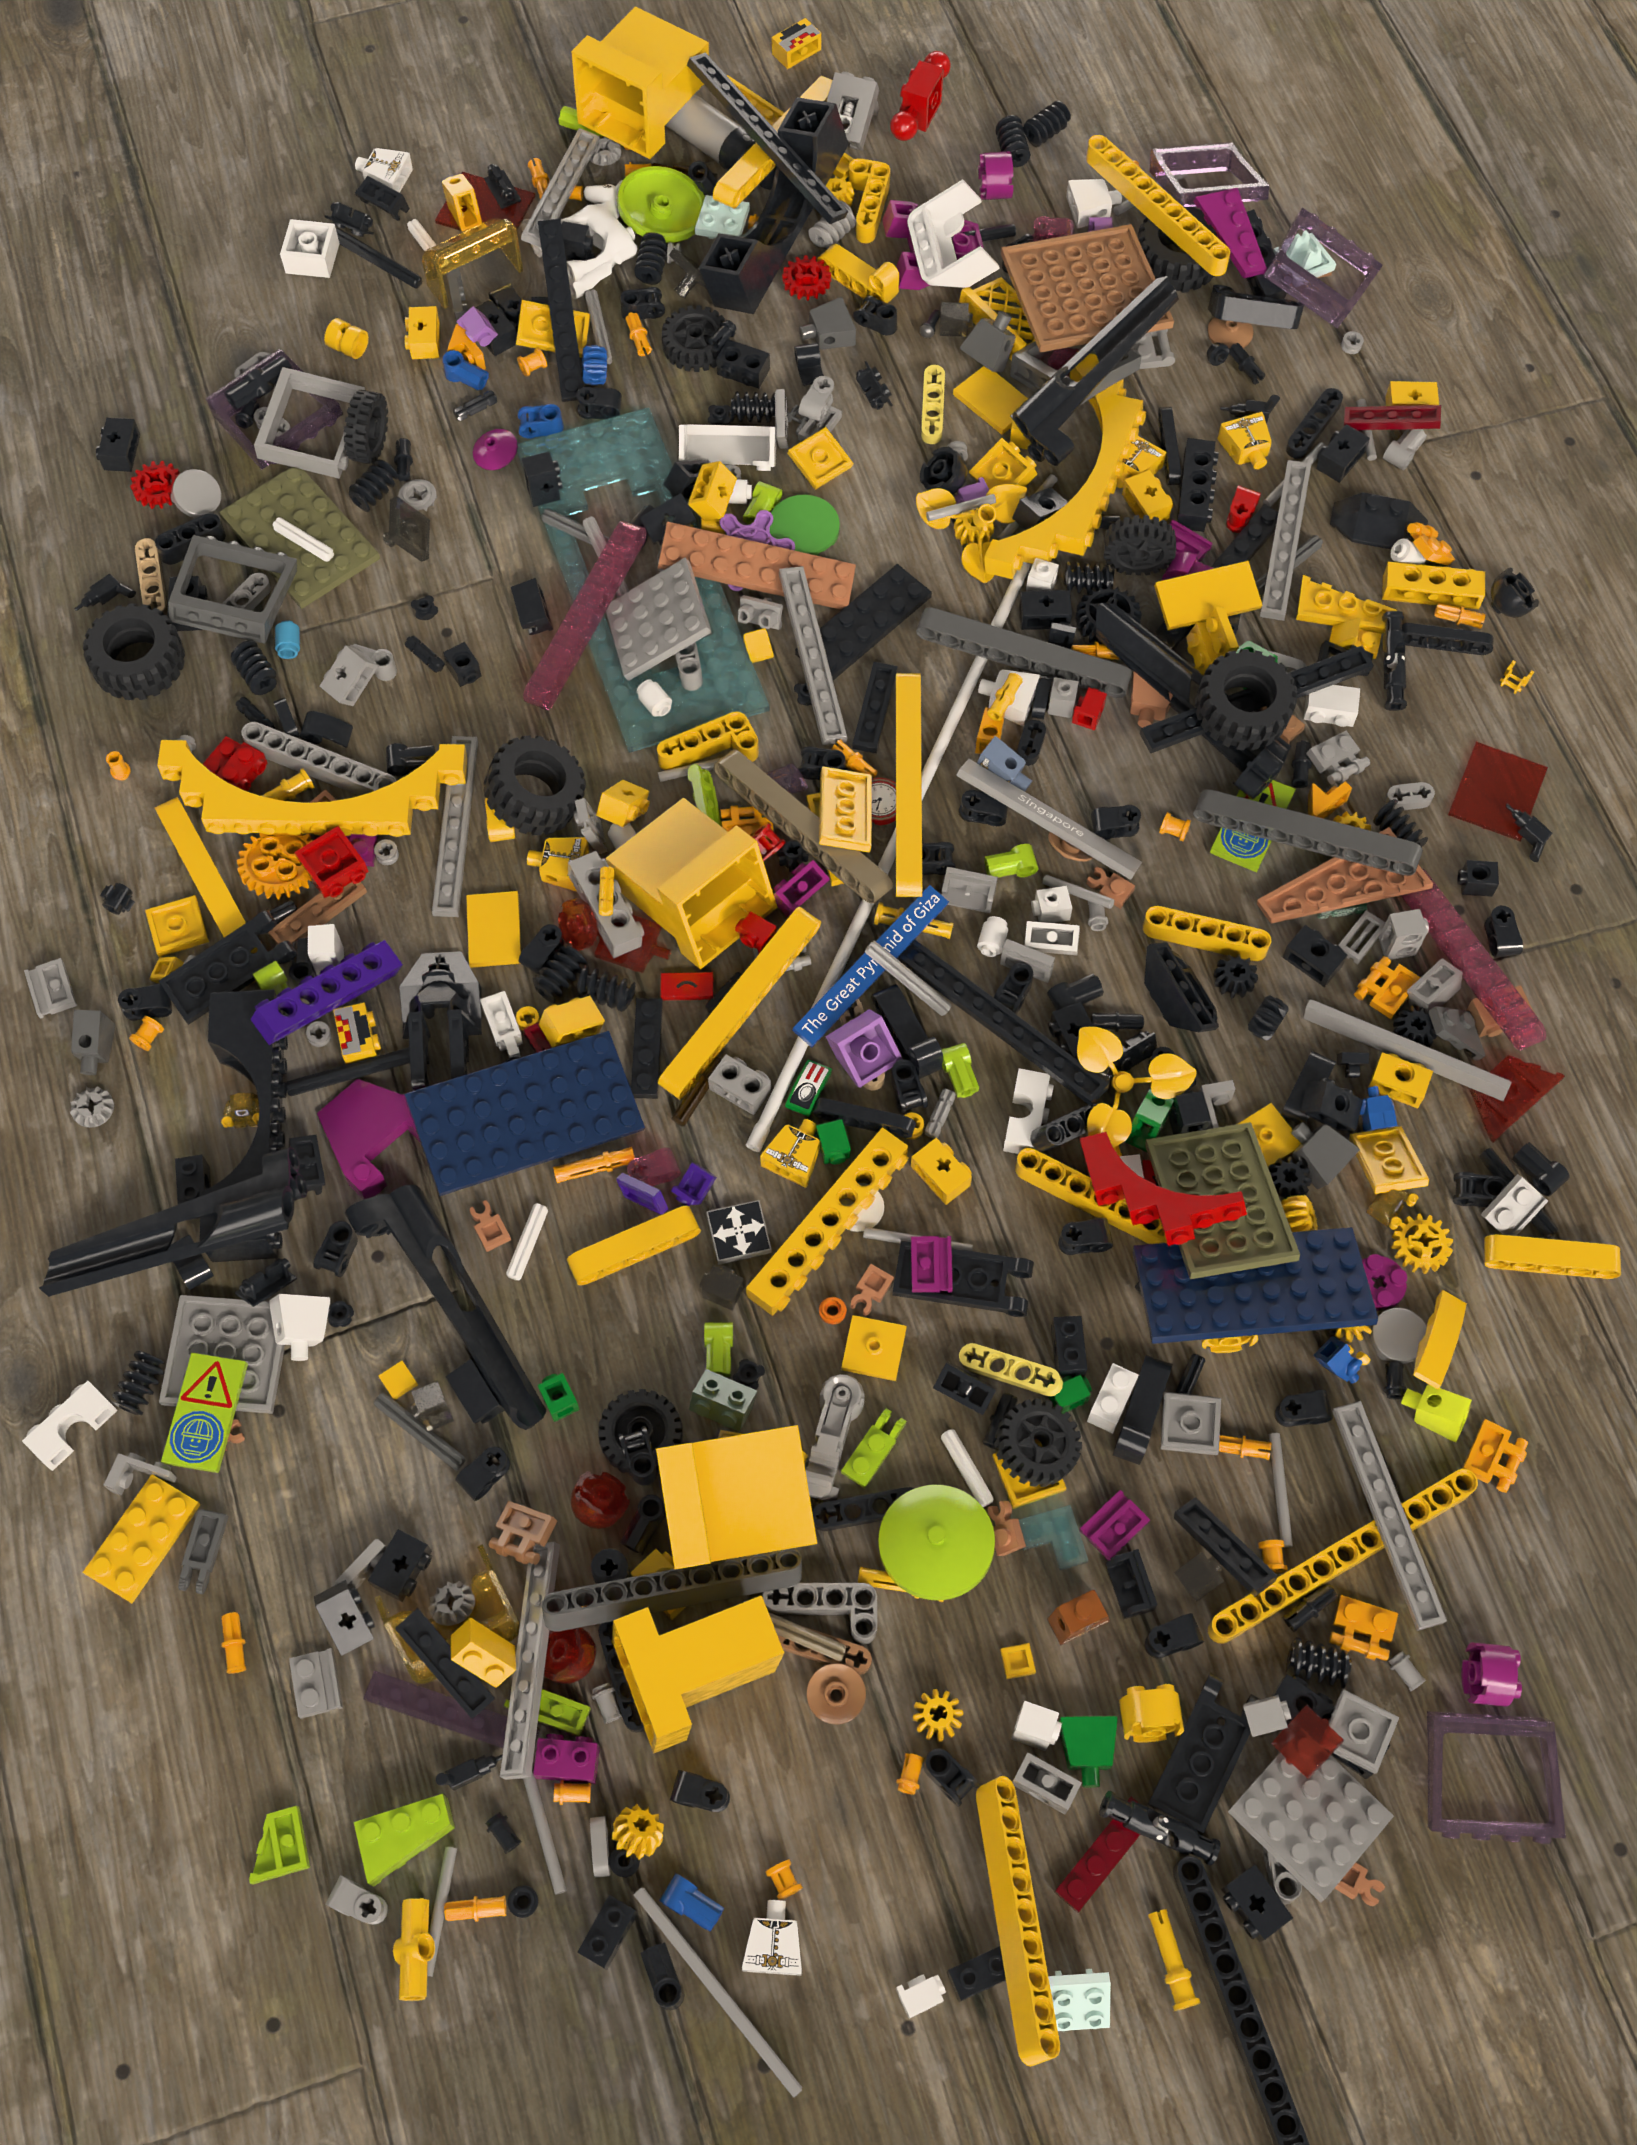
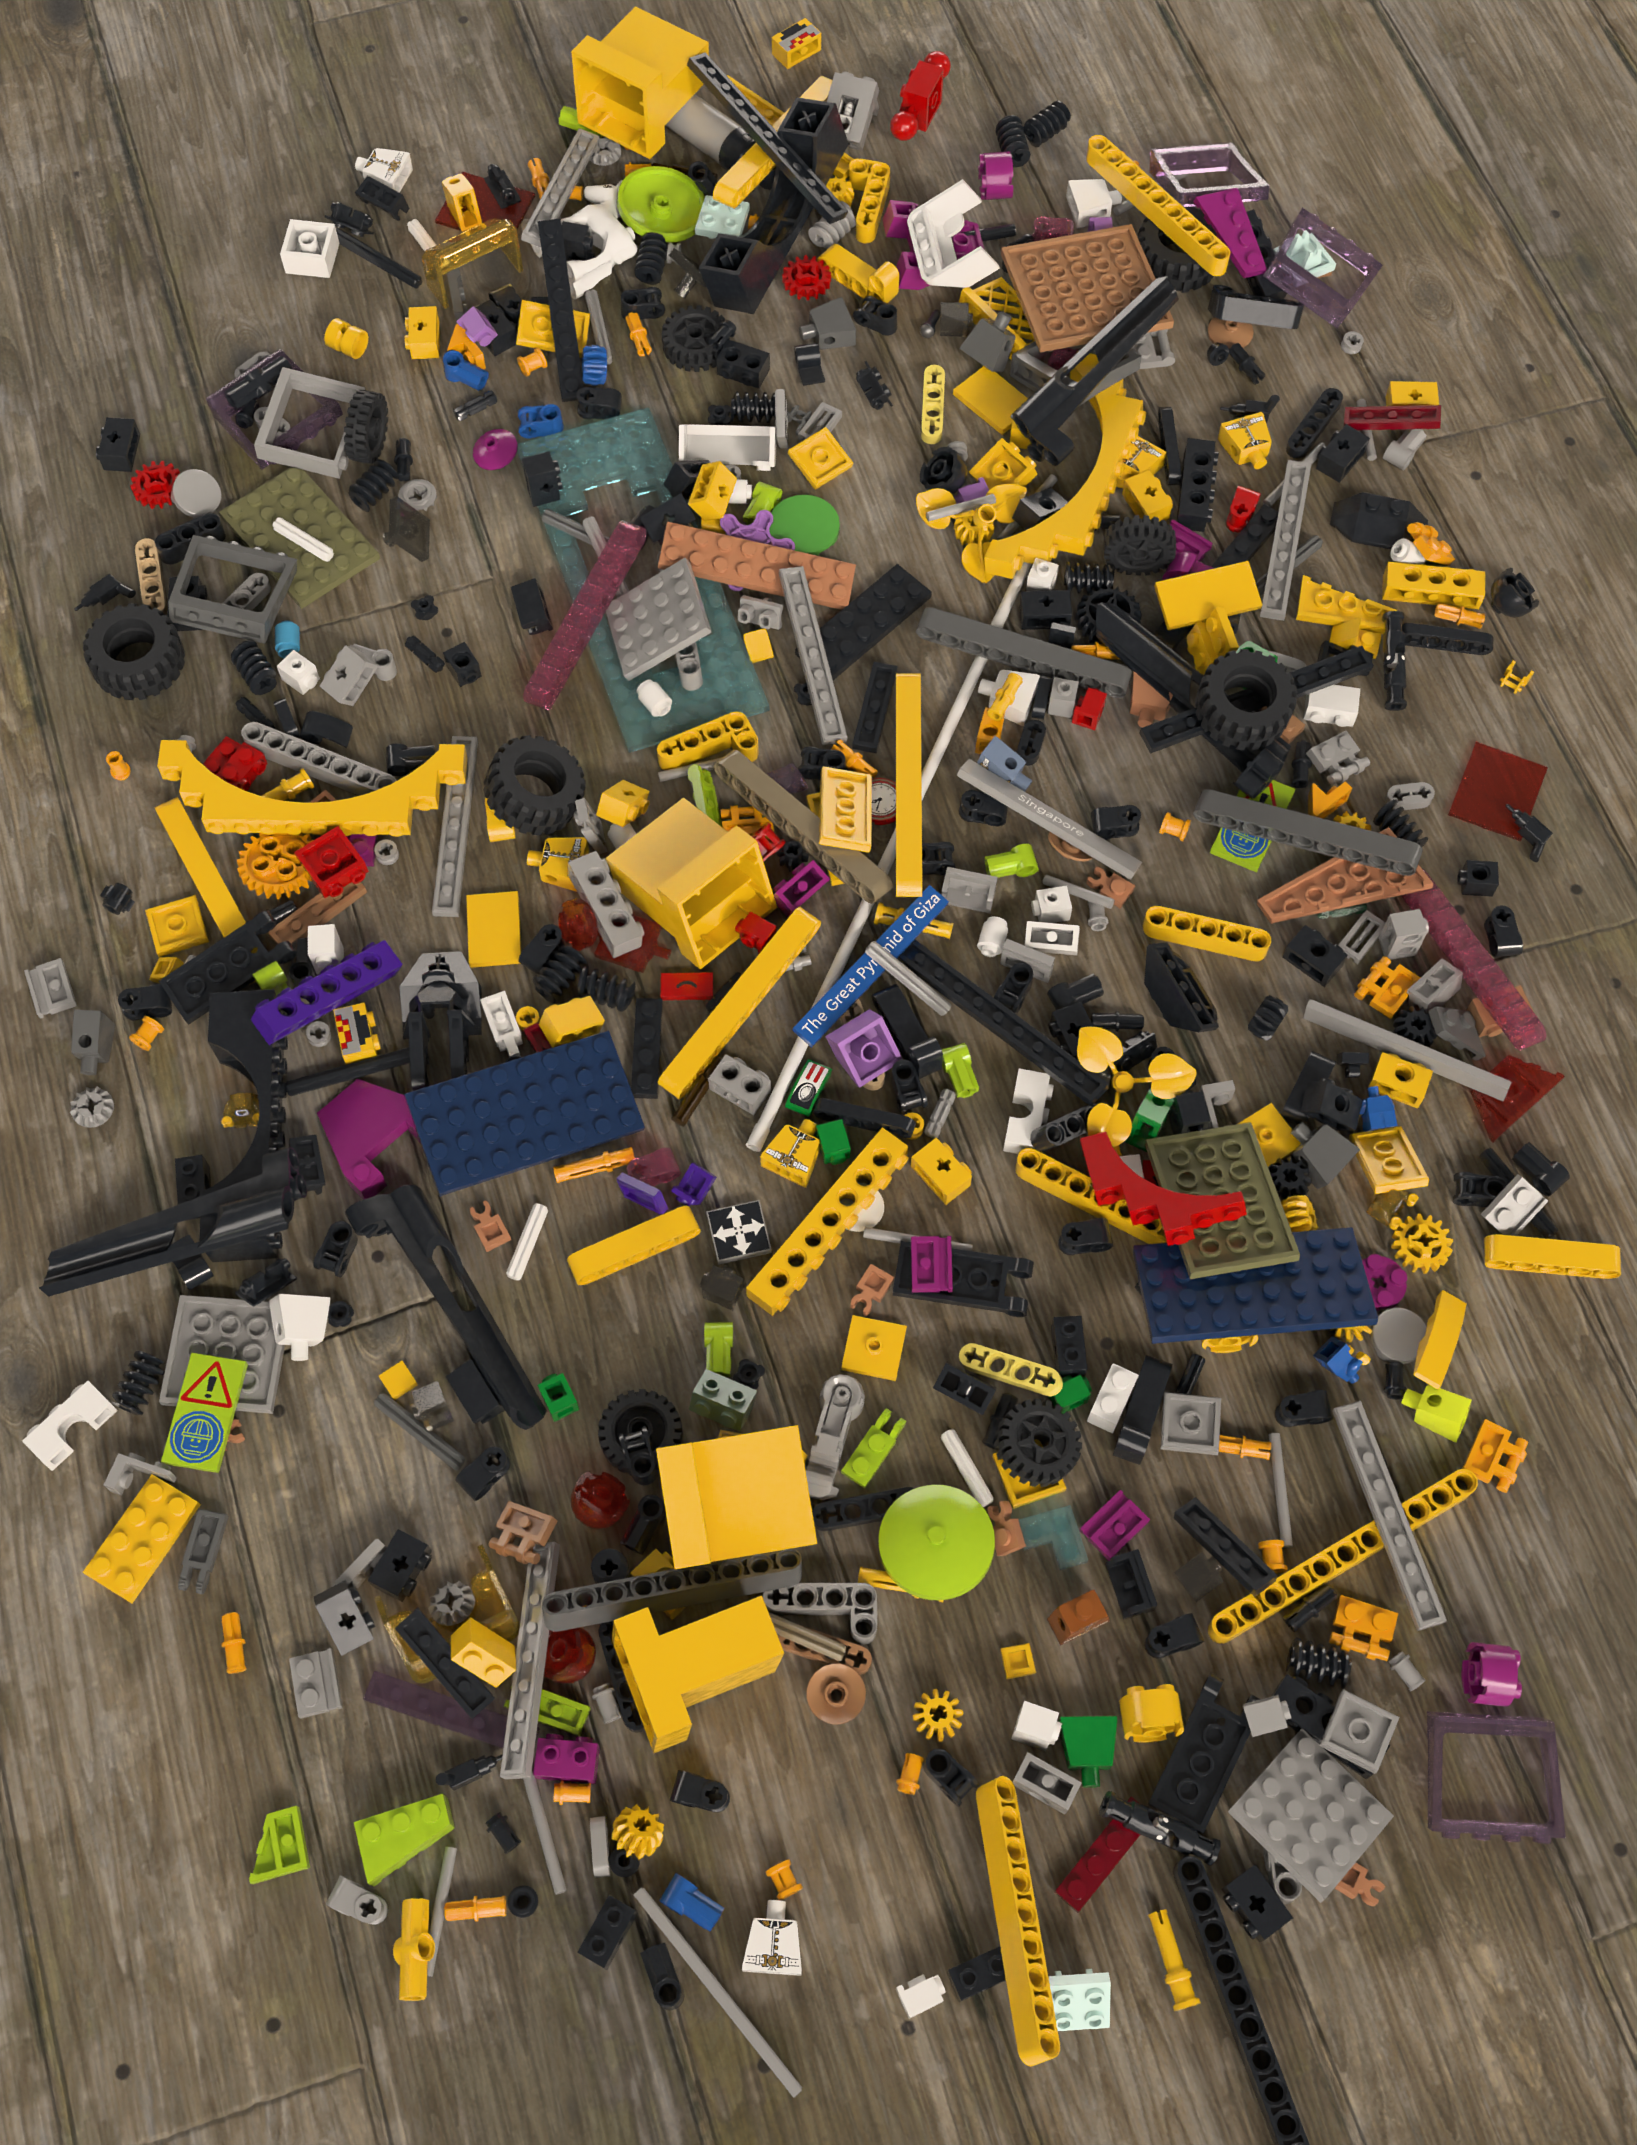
(298, 672): none -> white brick
(606, 891): yellow axle -> none
(818, 399): light grey piece -> none
(832, 1302): orange plate -> none
(1232, 984): black gear -> none
(1307, 1742): clear red piece -> none

